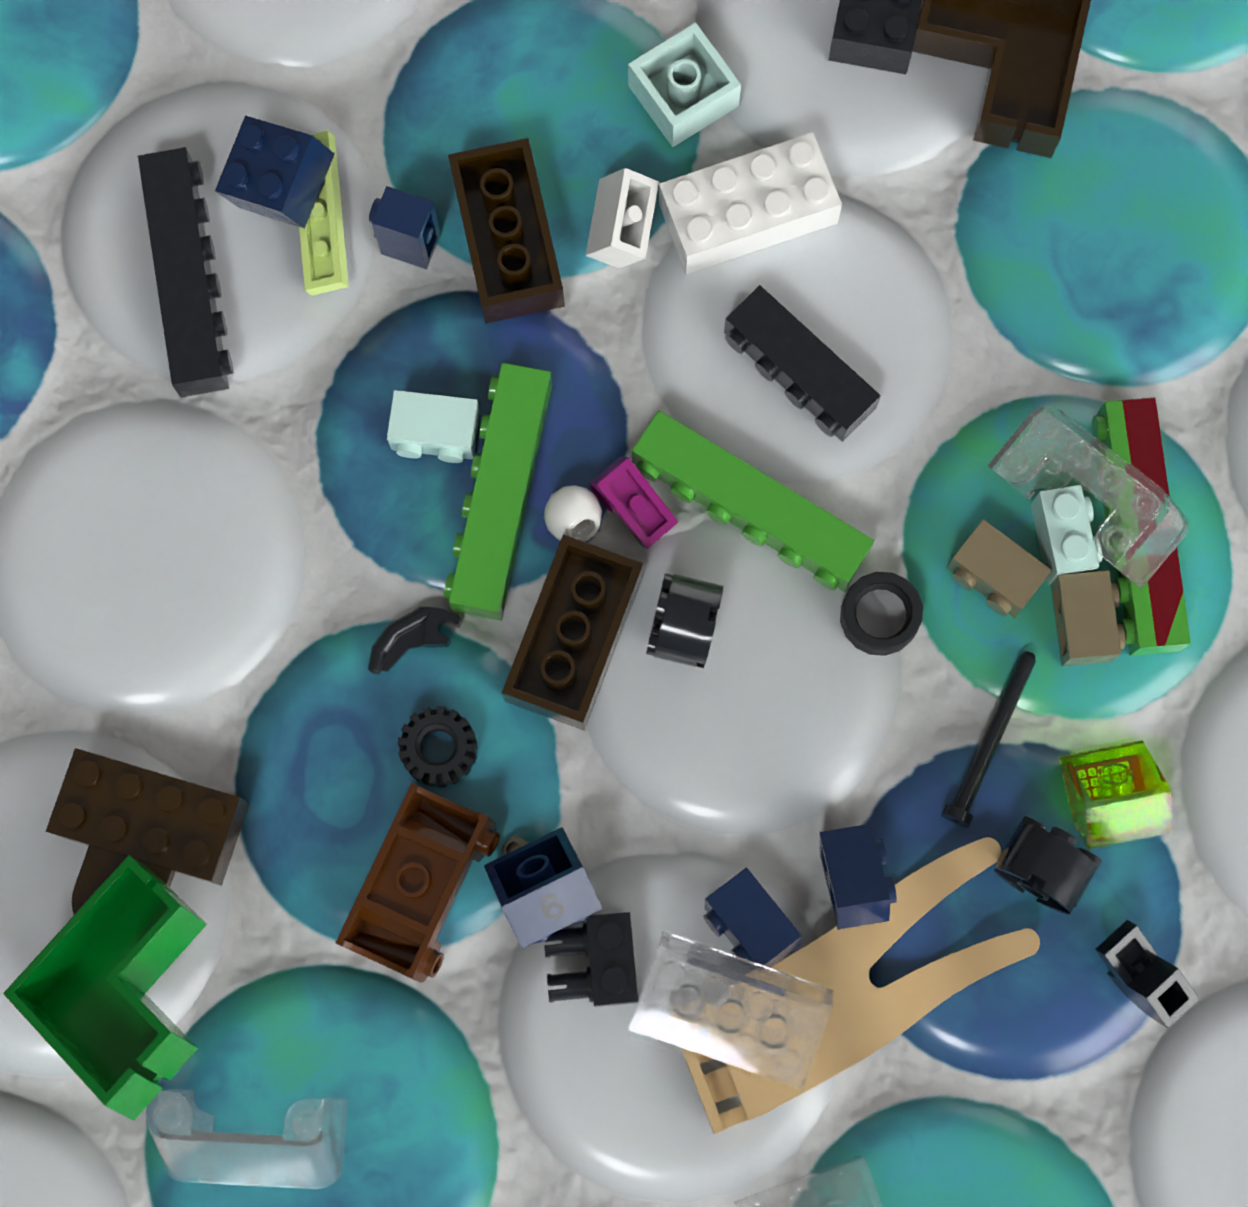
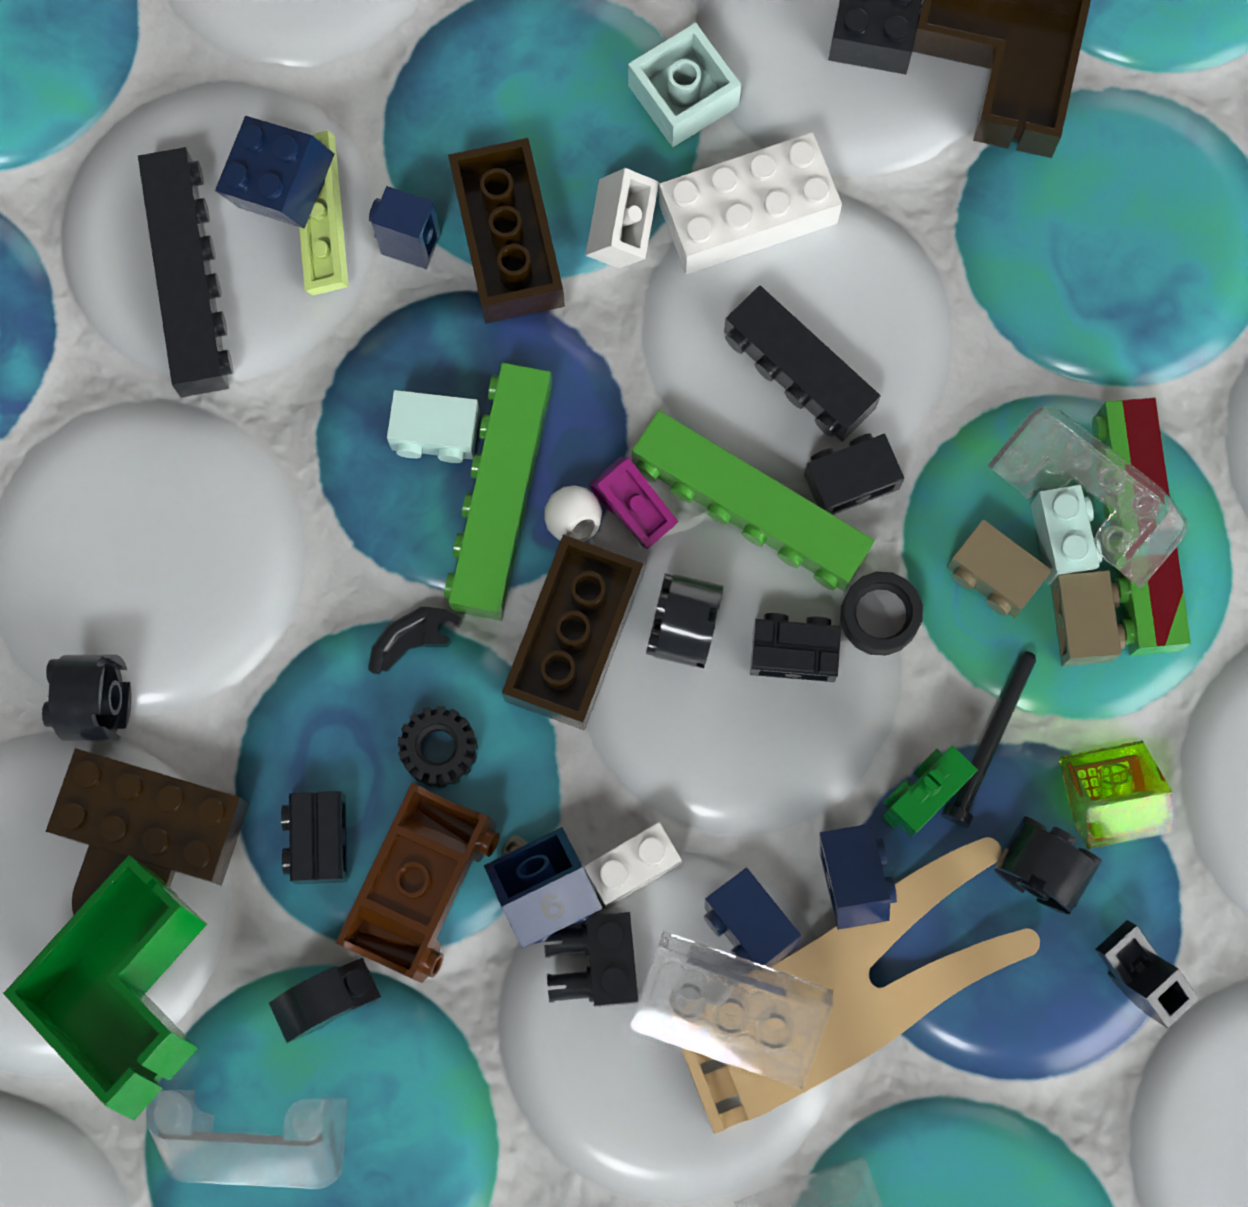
(87, 697): none -> black brick
(315, 837): none -> black brick
(324, 999): none -> black brick
(632, 865): none -> white brick
(795, 648): none -> black brick
(853, 474): none -> black brick
(938, 781): none -> green plate

